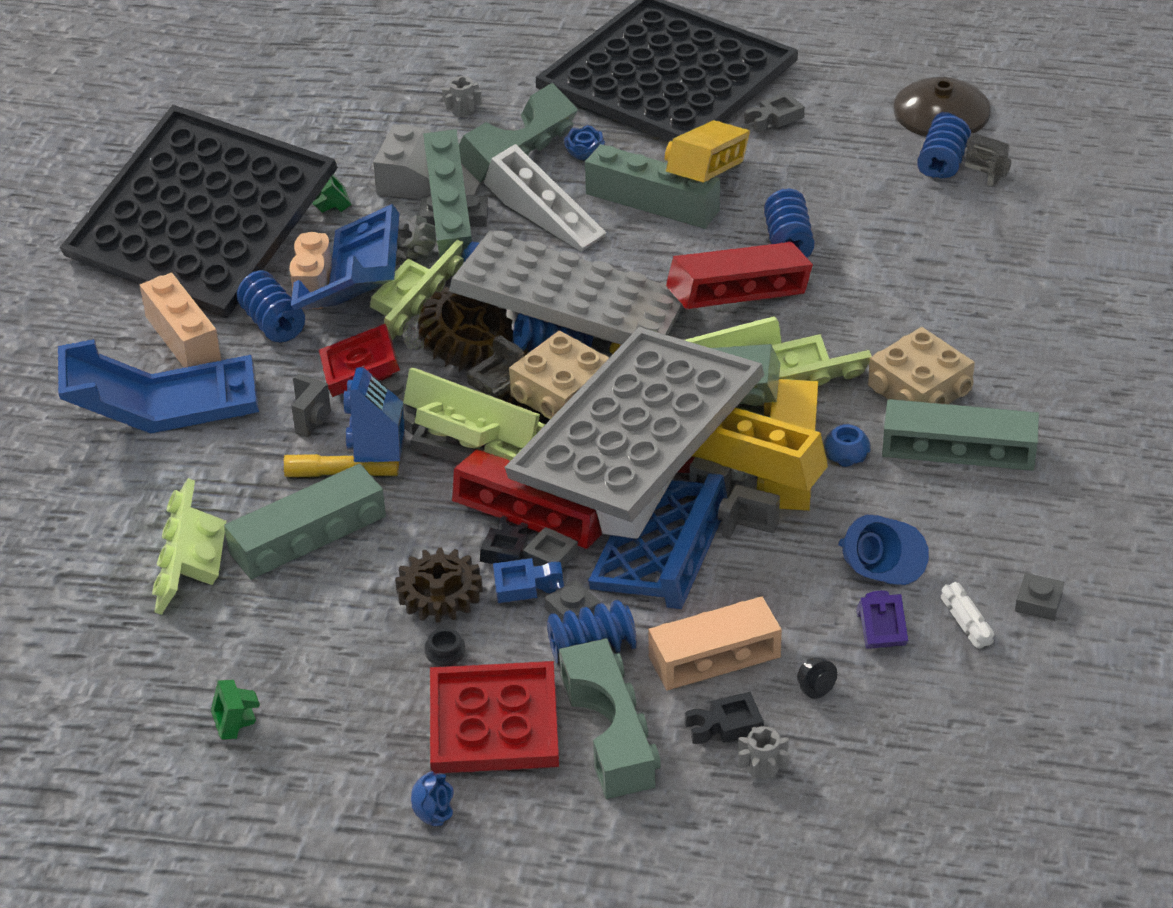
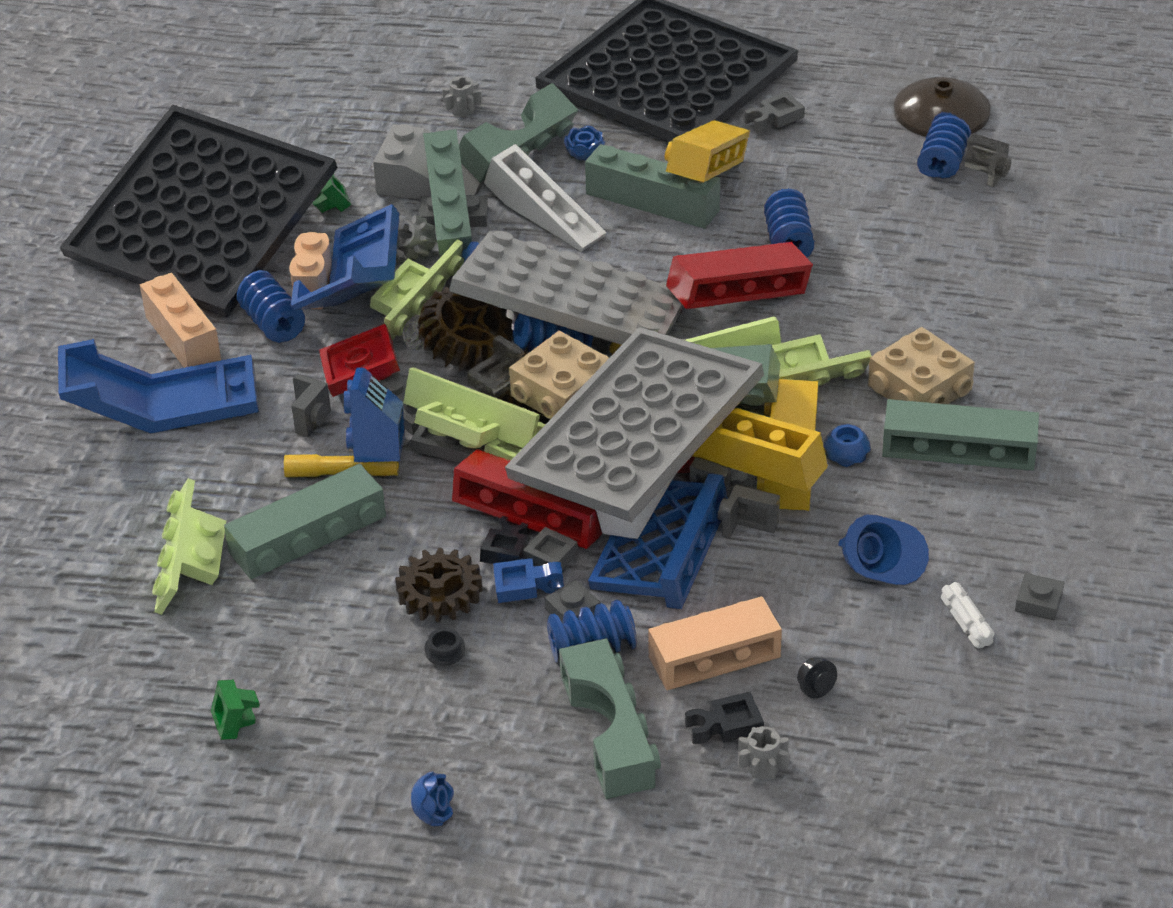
(493, 717): red plate -> none
(882, 620): dark purple bracket -> none

